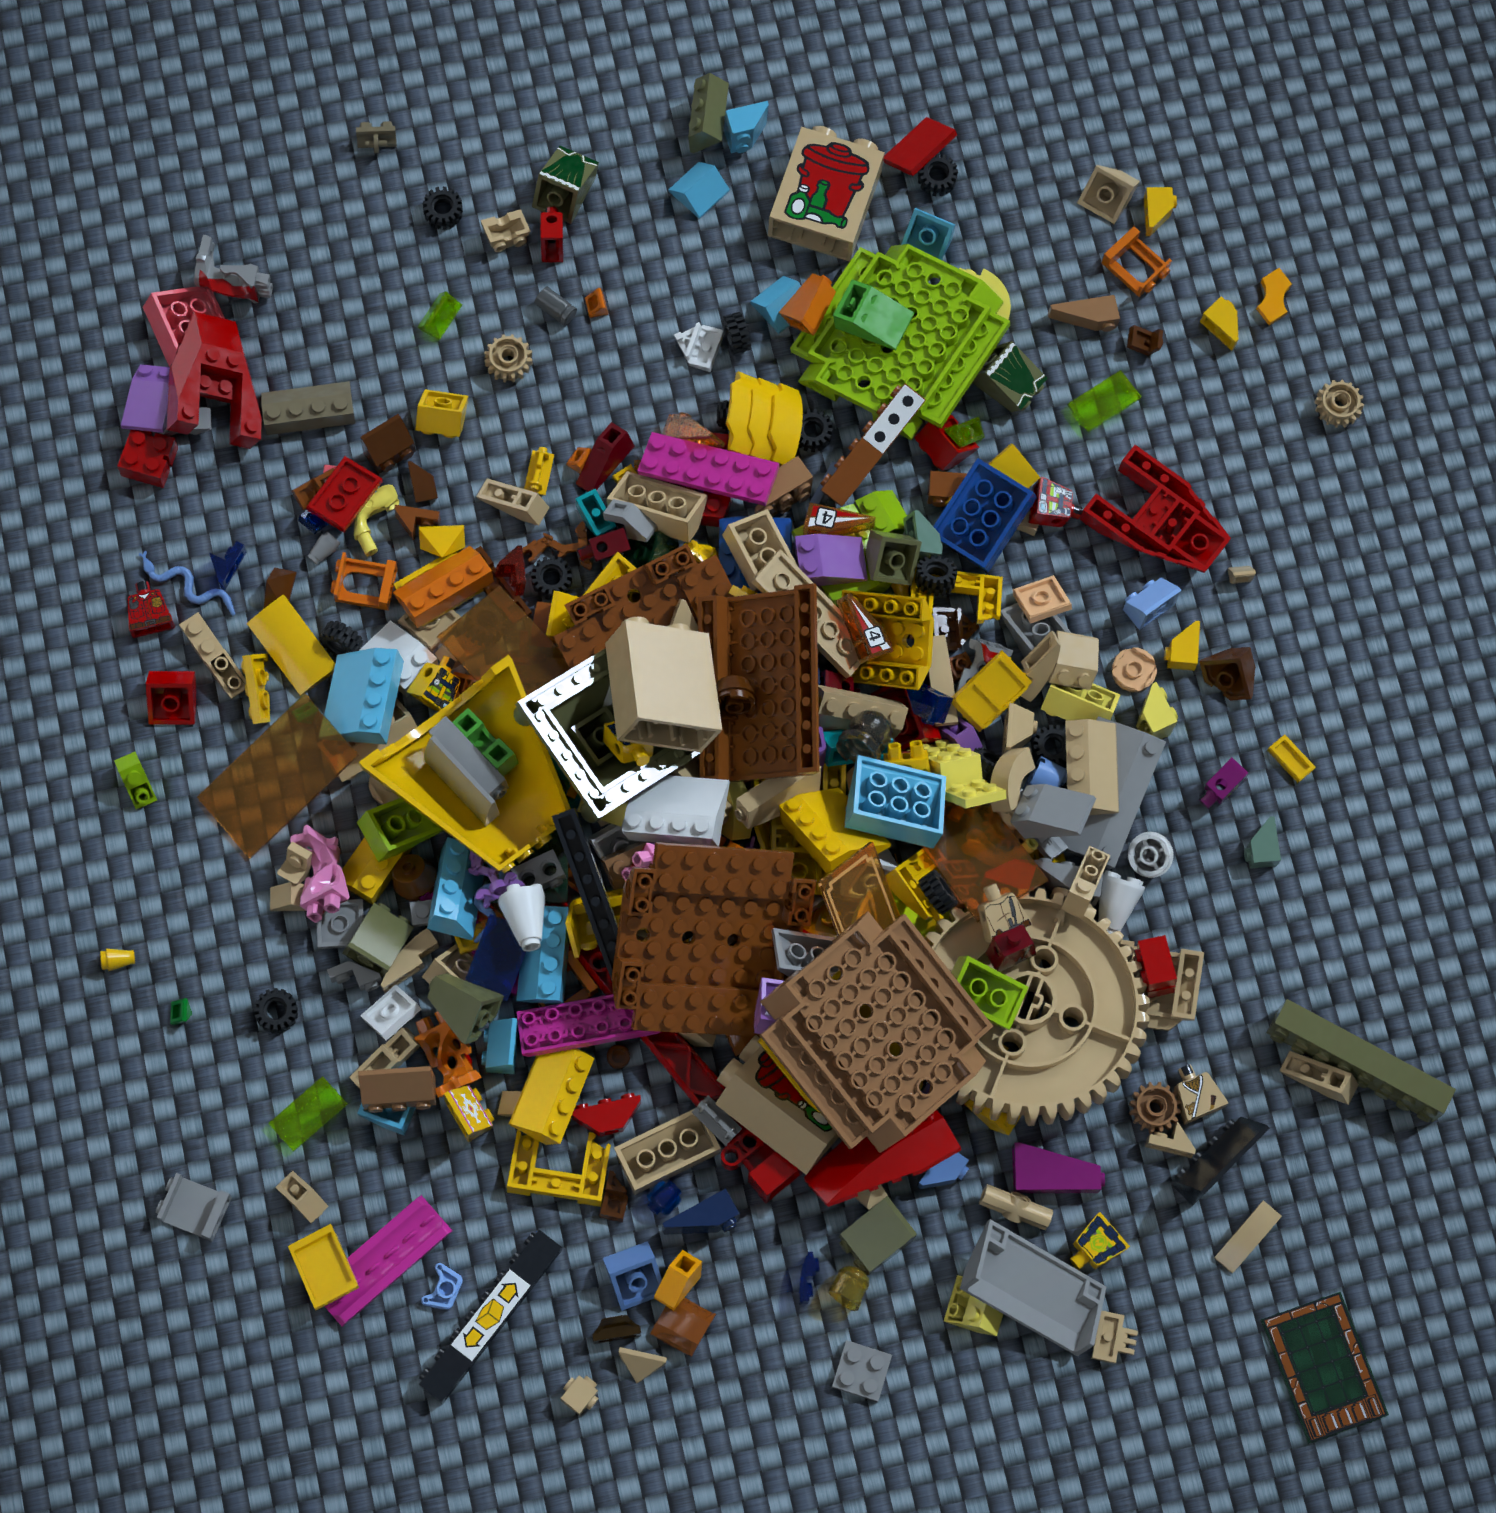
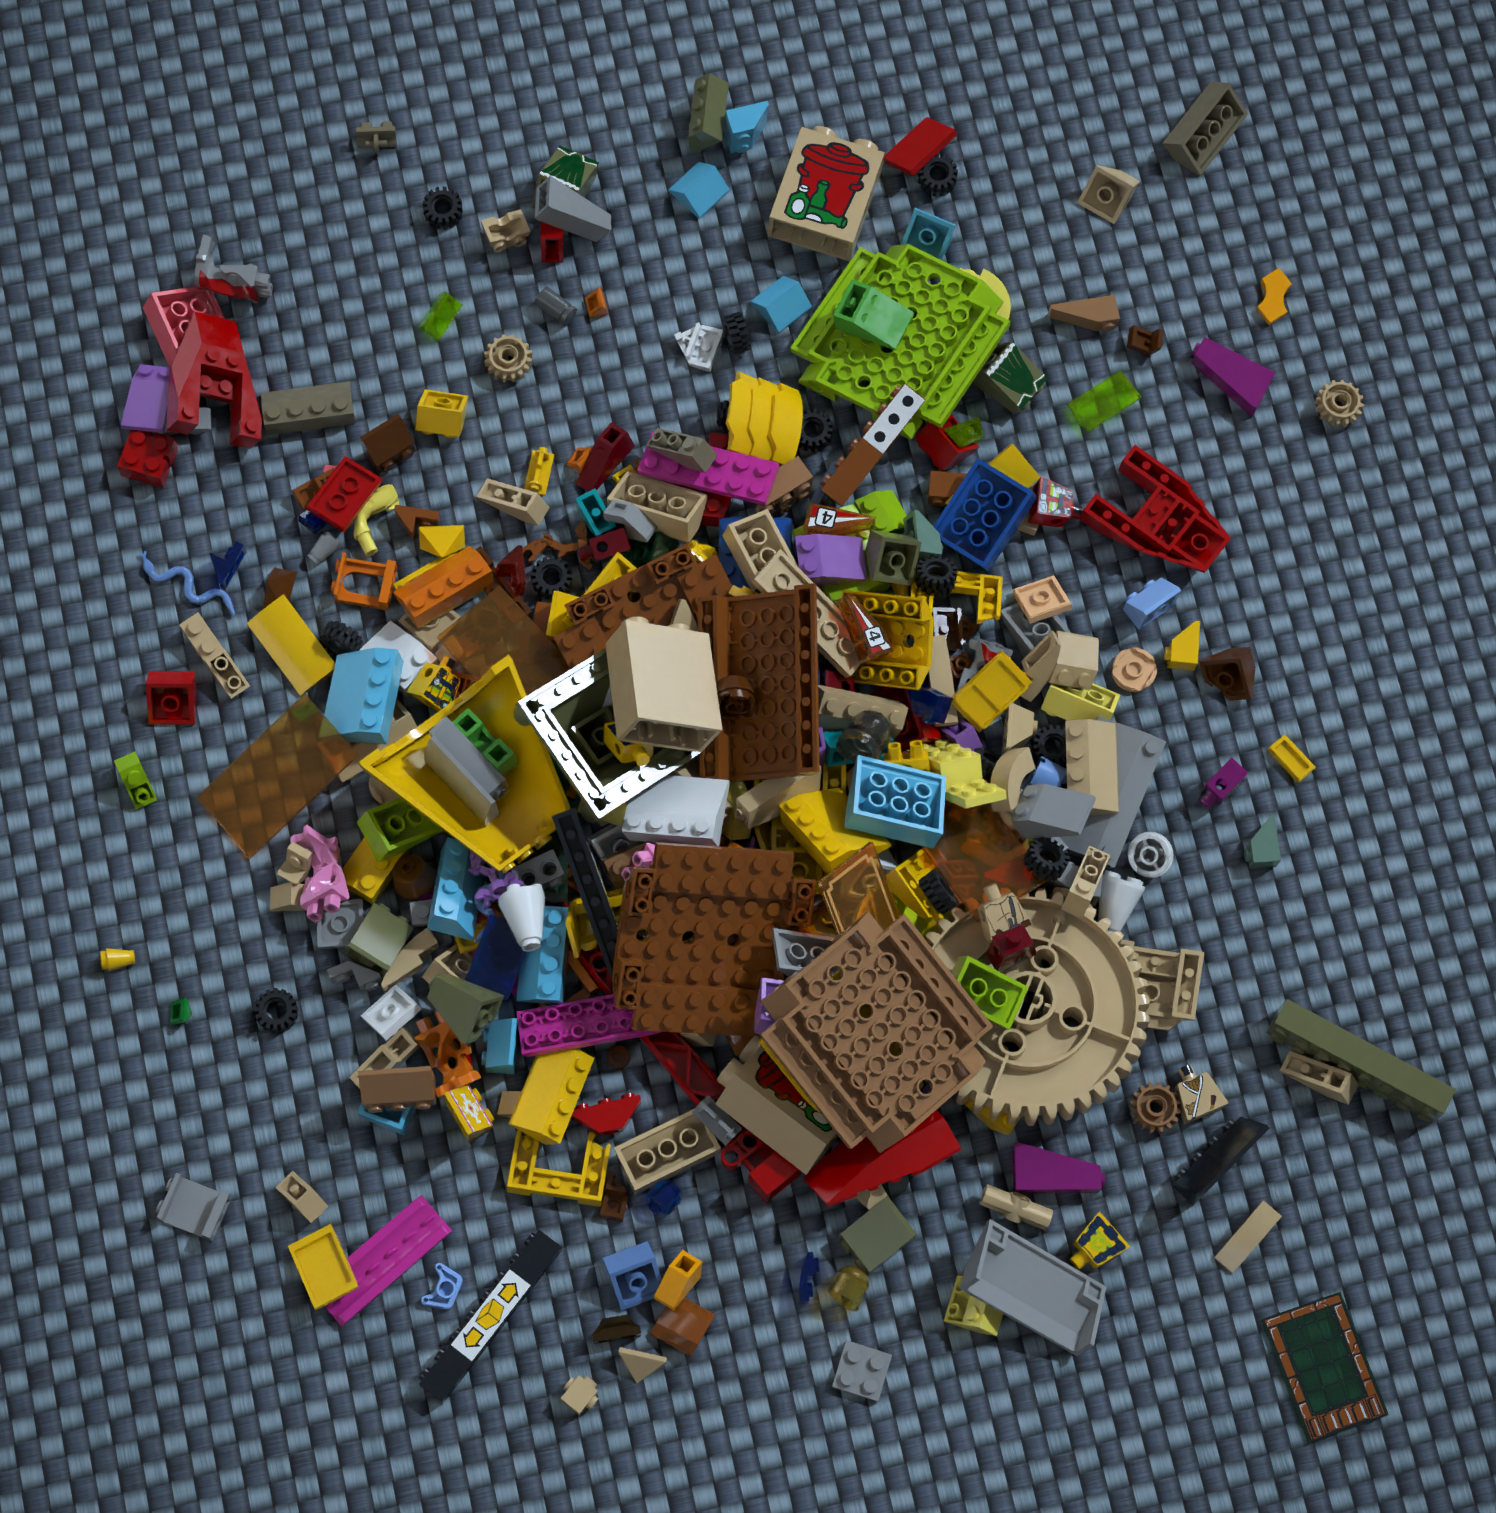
(148, 611): torso -> none
(256, 680): yellow wing -> none
(308, 1113): clear neon green piece -> none
(422, 483): reddish brown slope -> none
(570, 211): none -> light grey slope
(683, 449): none -> dark tan slope
(685, 428): clear orange slope -> none
(708, 1216): dark blue slope -> none
(809, 304): orange slope -> none
(945, 1172): medium blue slope -> none
(1052, 852): none -> black tyre
(1112, 1338): tan hinge -> none
(1131, 241): orange panel -> none
(1156, 714): light yellow slope -> none
(1156, 966): red piece -> none
(1158, 207): yellow slope -> none
(1178, 1144): tan slope -> none
(1206, 127): none -> dark tan slope
(1222, 321): yellow slope -> none
(1233, 374): none -> magenta slope
(1241, 574): tan slope -> none

